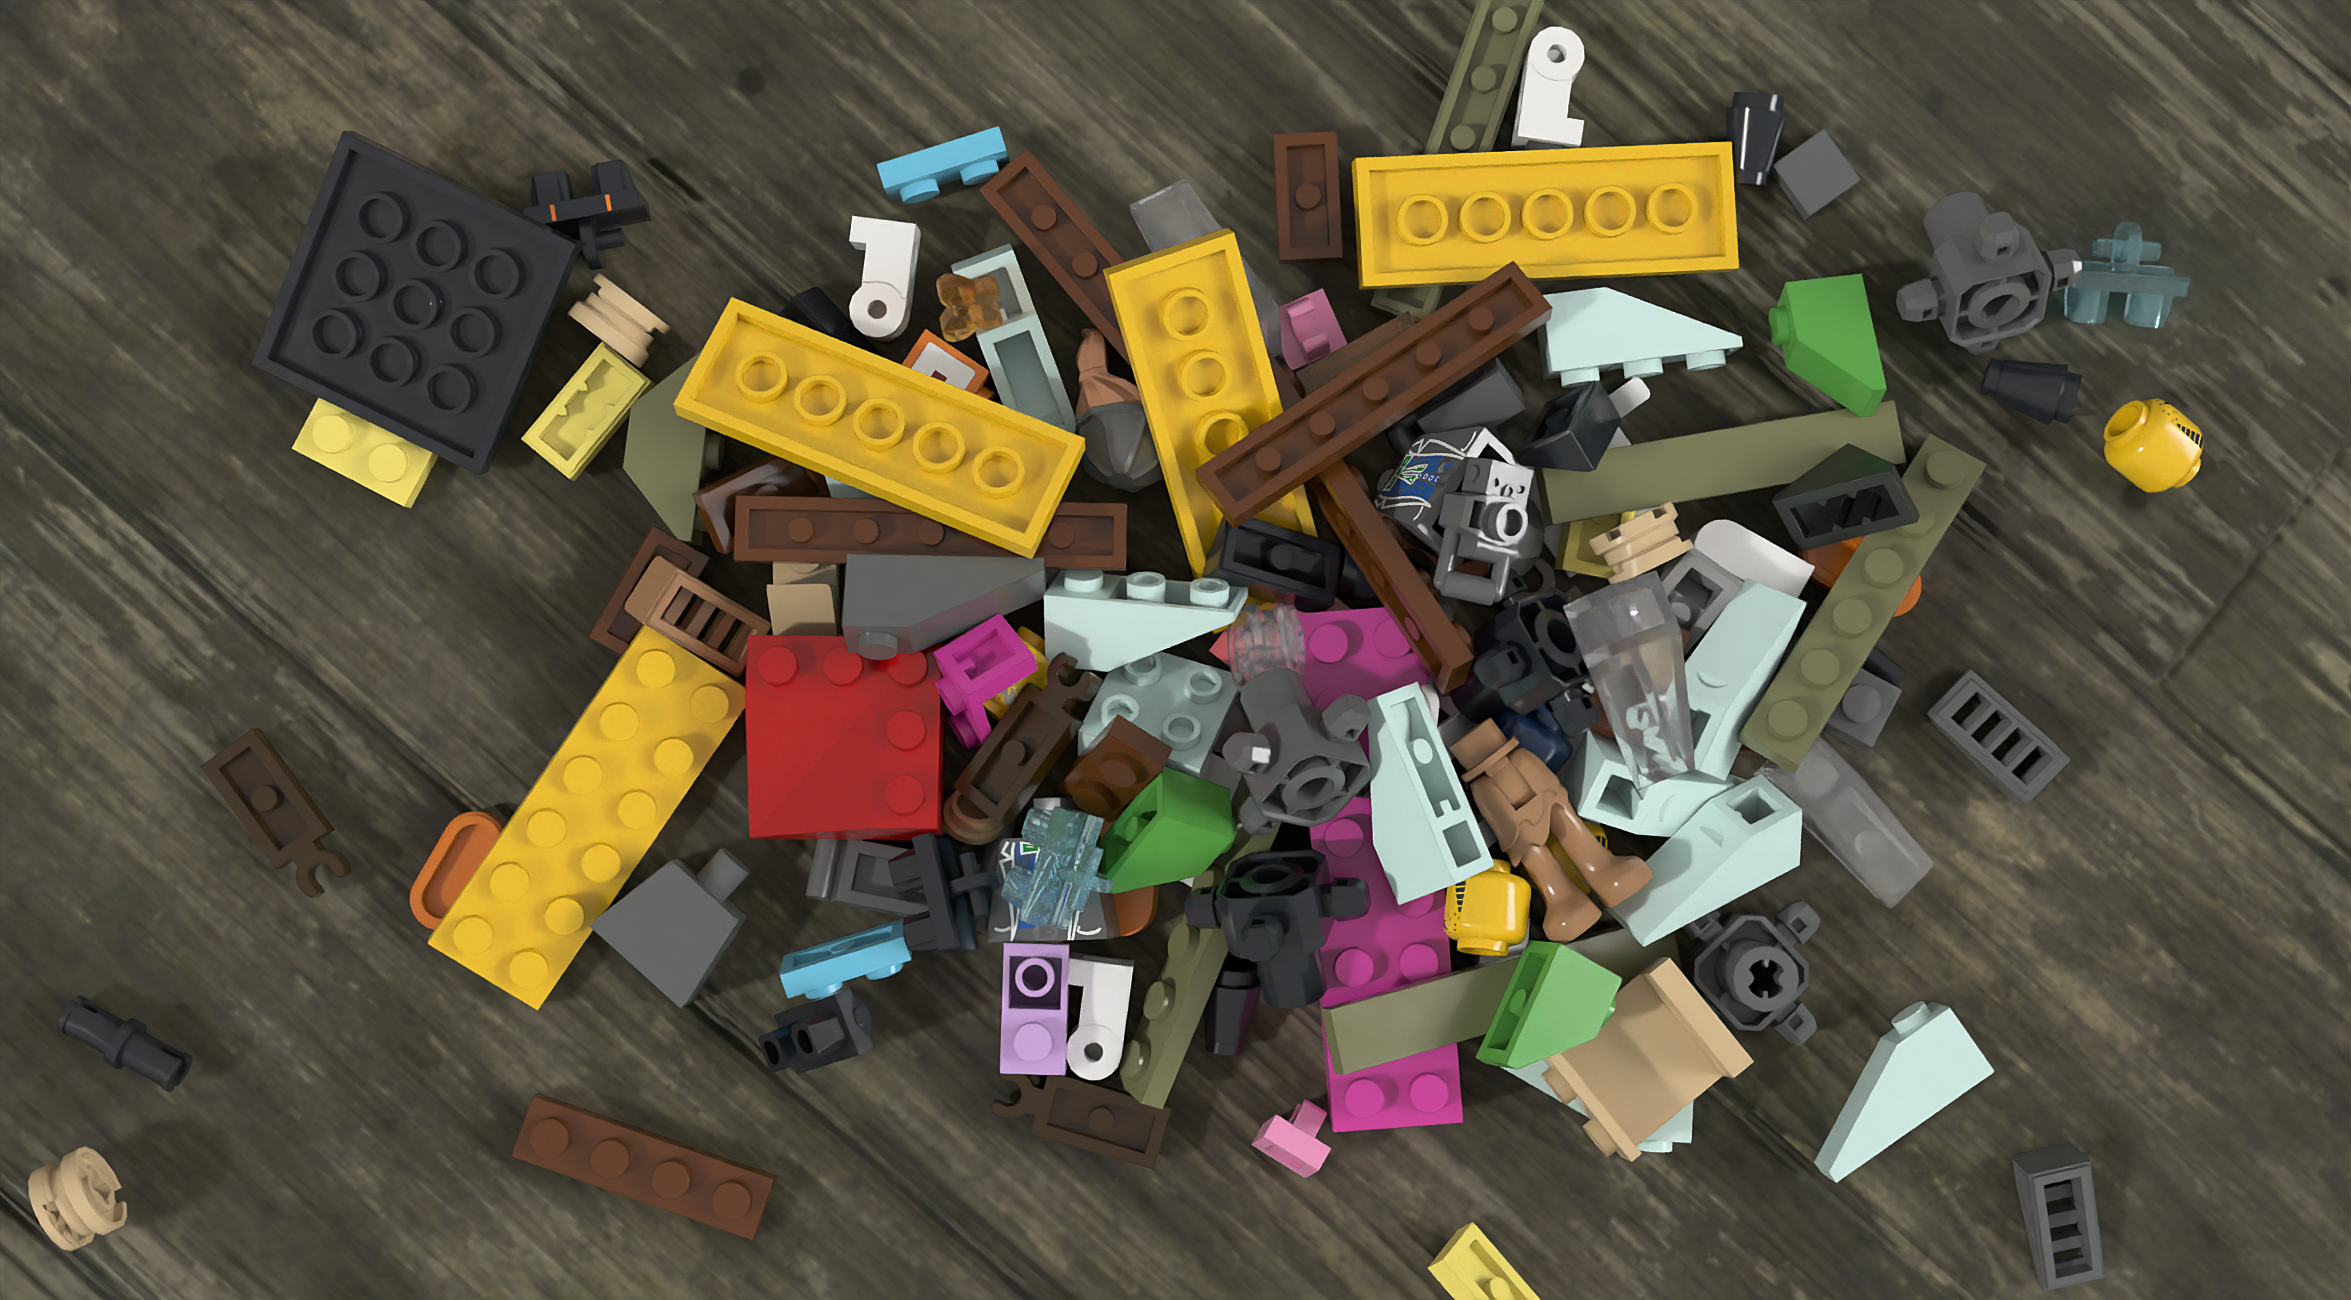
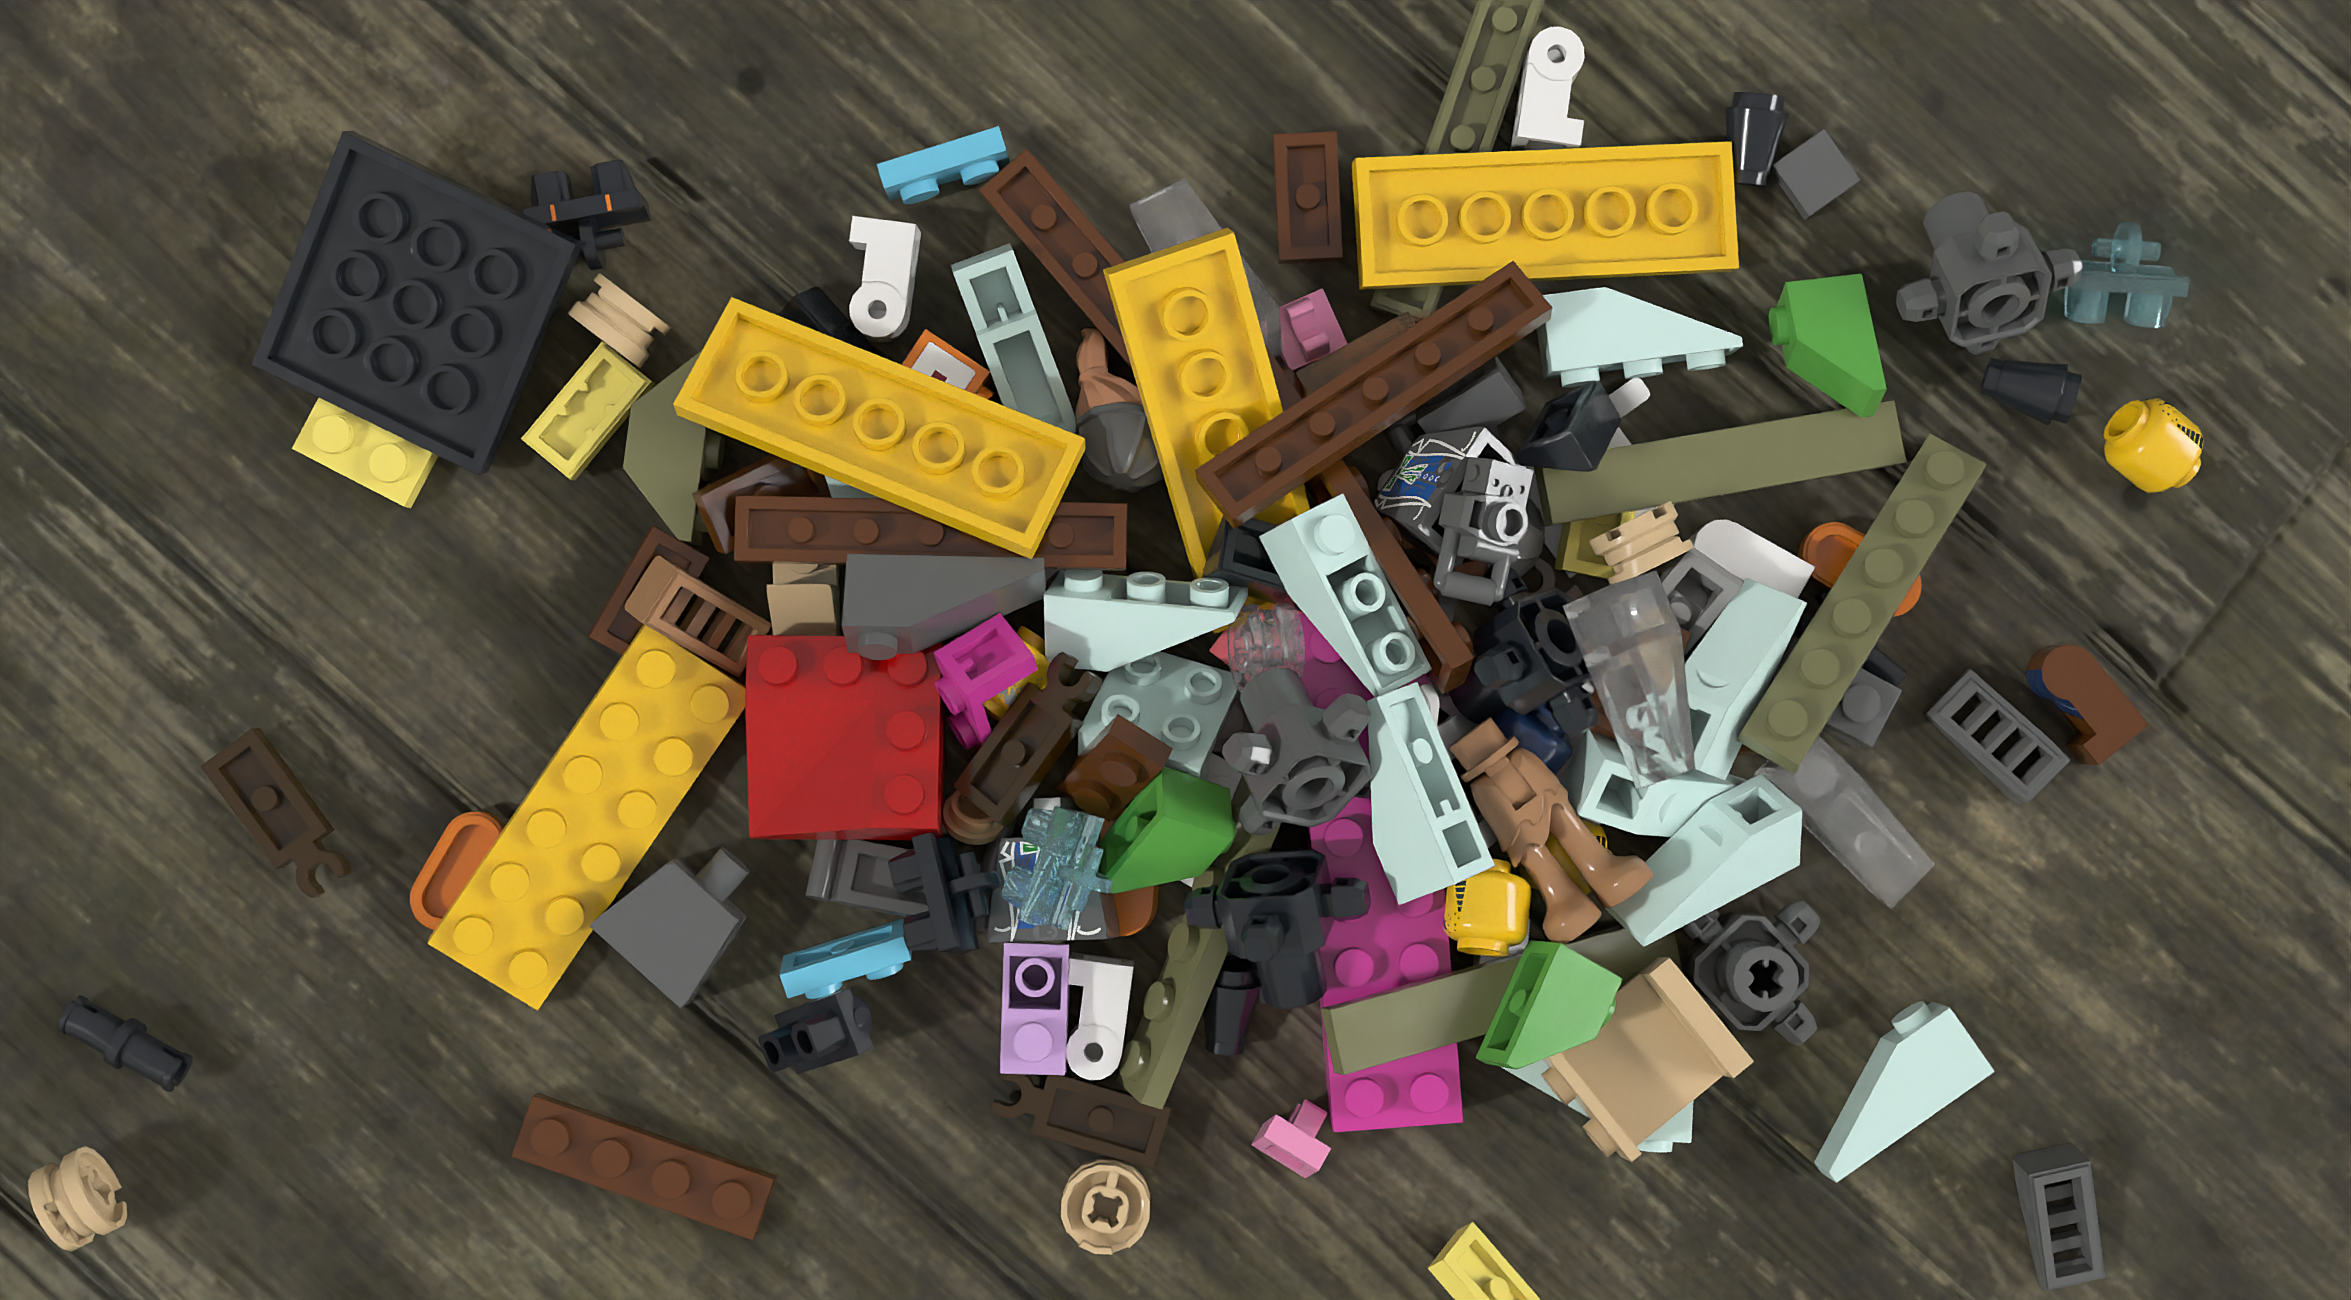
(968, 304): clear orange piece -> none
(1105, 1205): none -> tan wheel
(1346, 594): none -> light aqua slope
(1845, 499): pearl dark grey slope -> none
(2086, 699): none -> reddish brown leg

